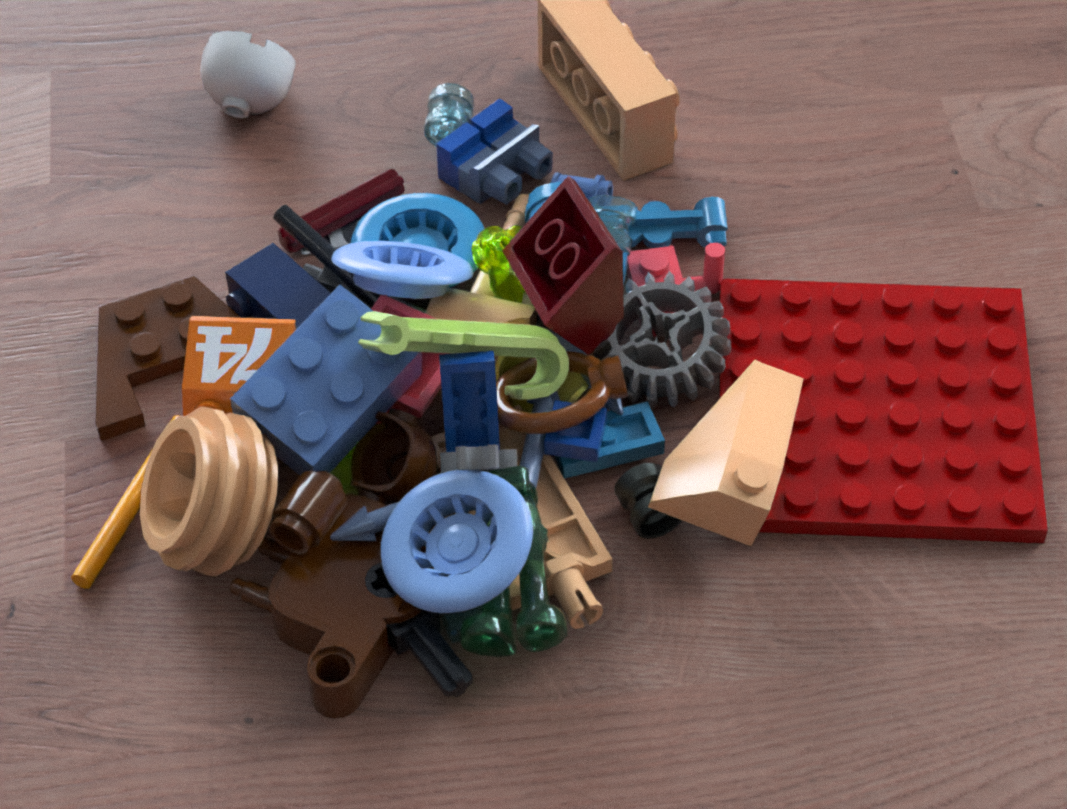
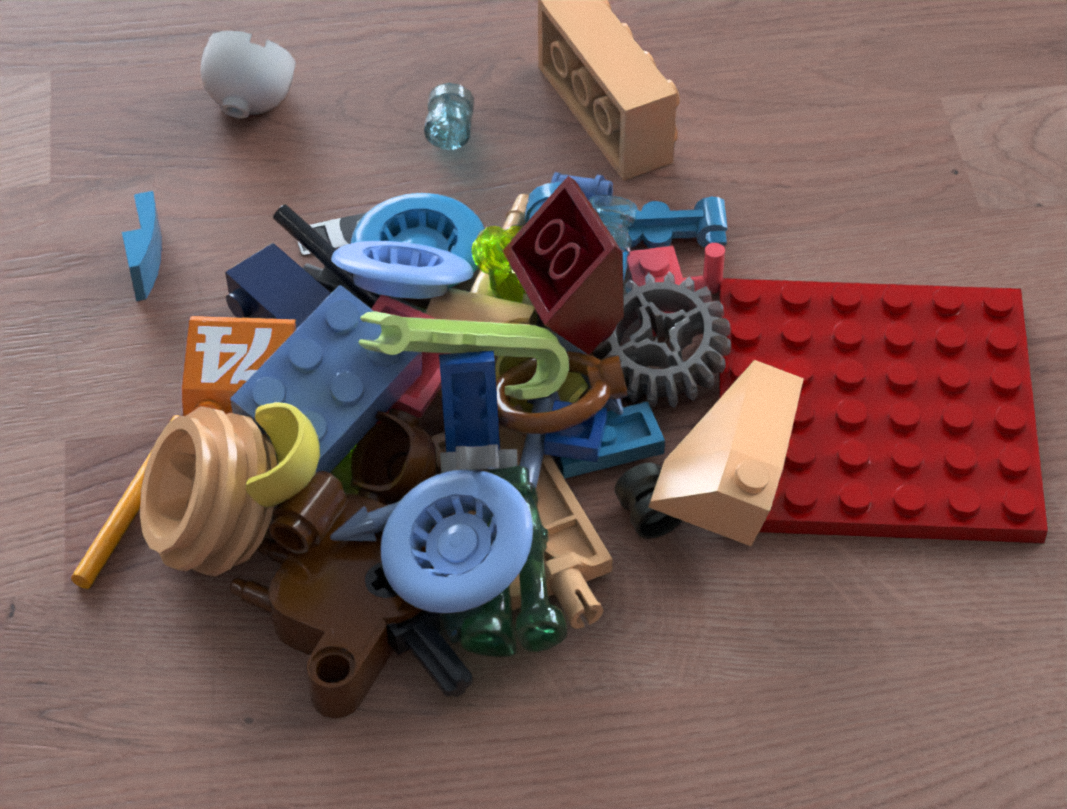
(142, 342): reddish brown wing -> none
(144, 246): none -> dark azure slope
(296, 452): none -> light yellow helmet
(347, 207): dark red axle -> none
(491, 154): sand blue hips -> none

